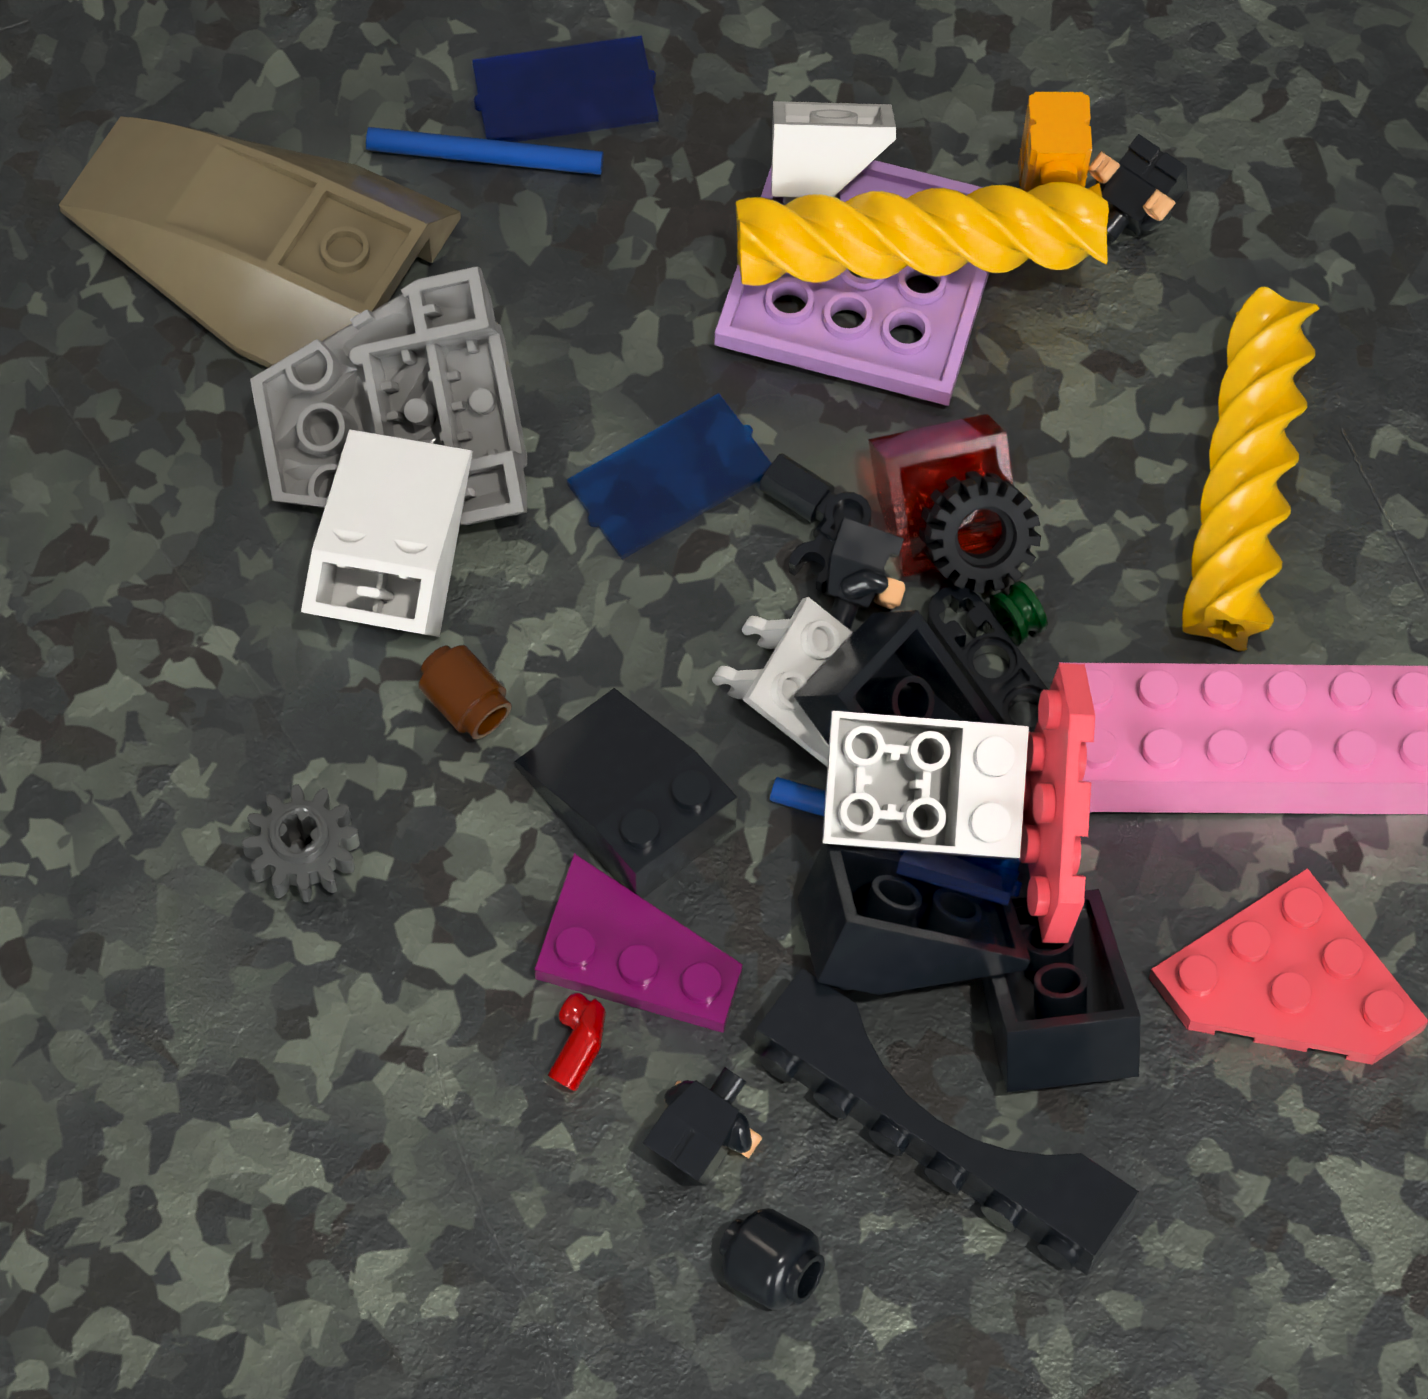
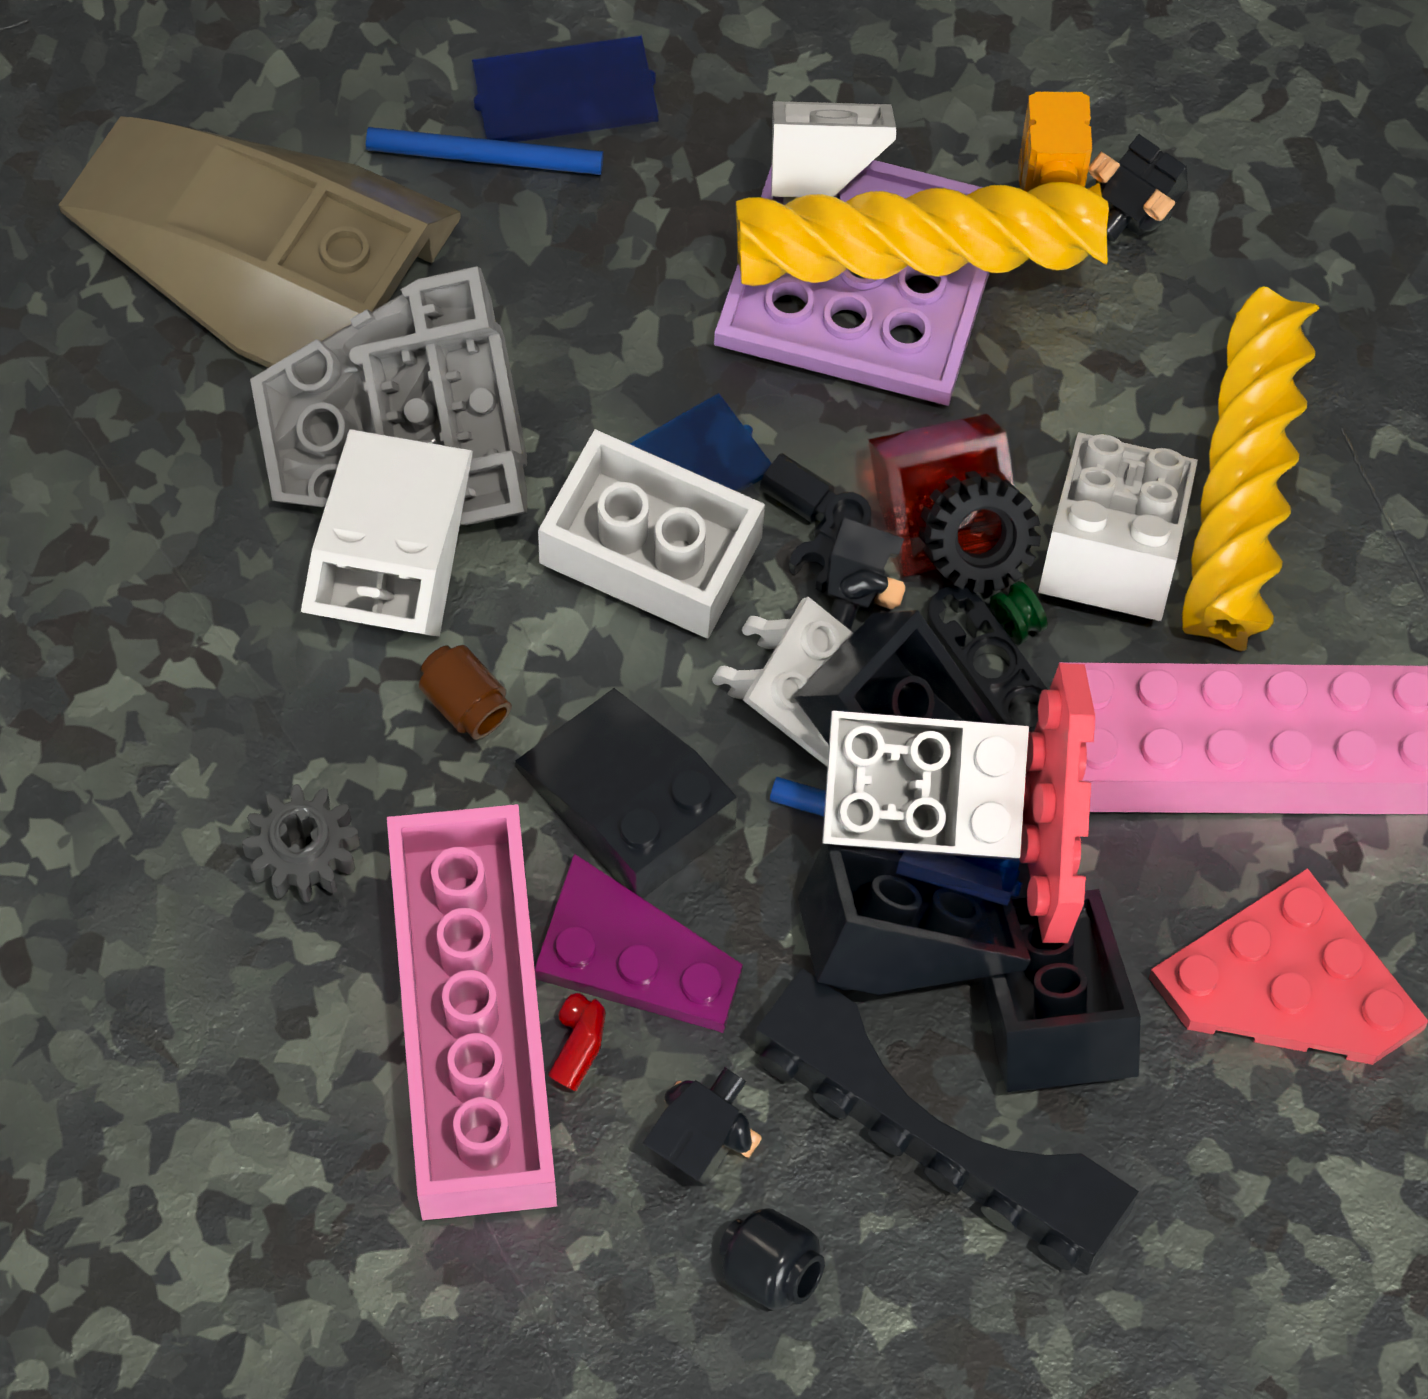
(470, 1013): none -> bright pink brick
(651, 533): none -> white brick
(1118, 526): none -> white slope

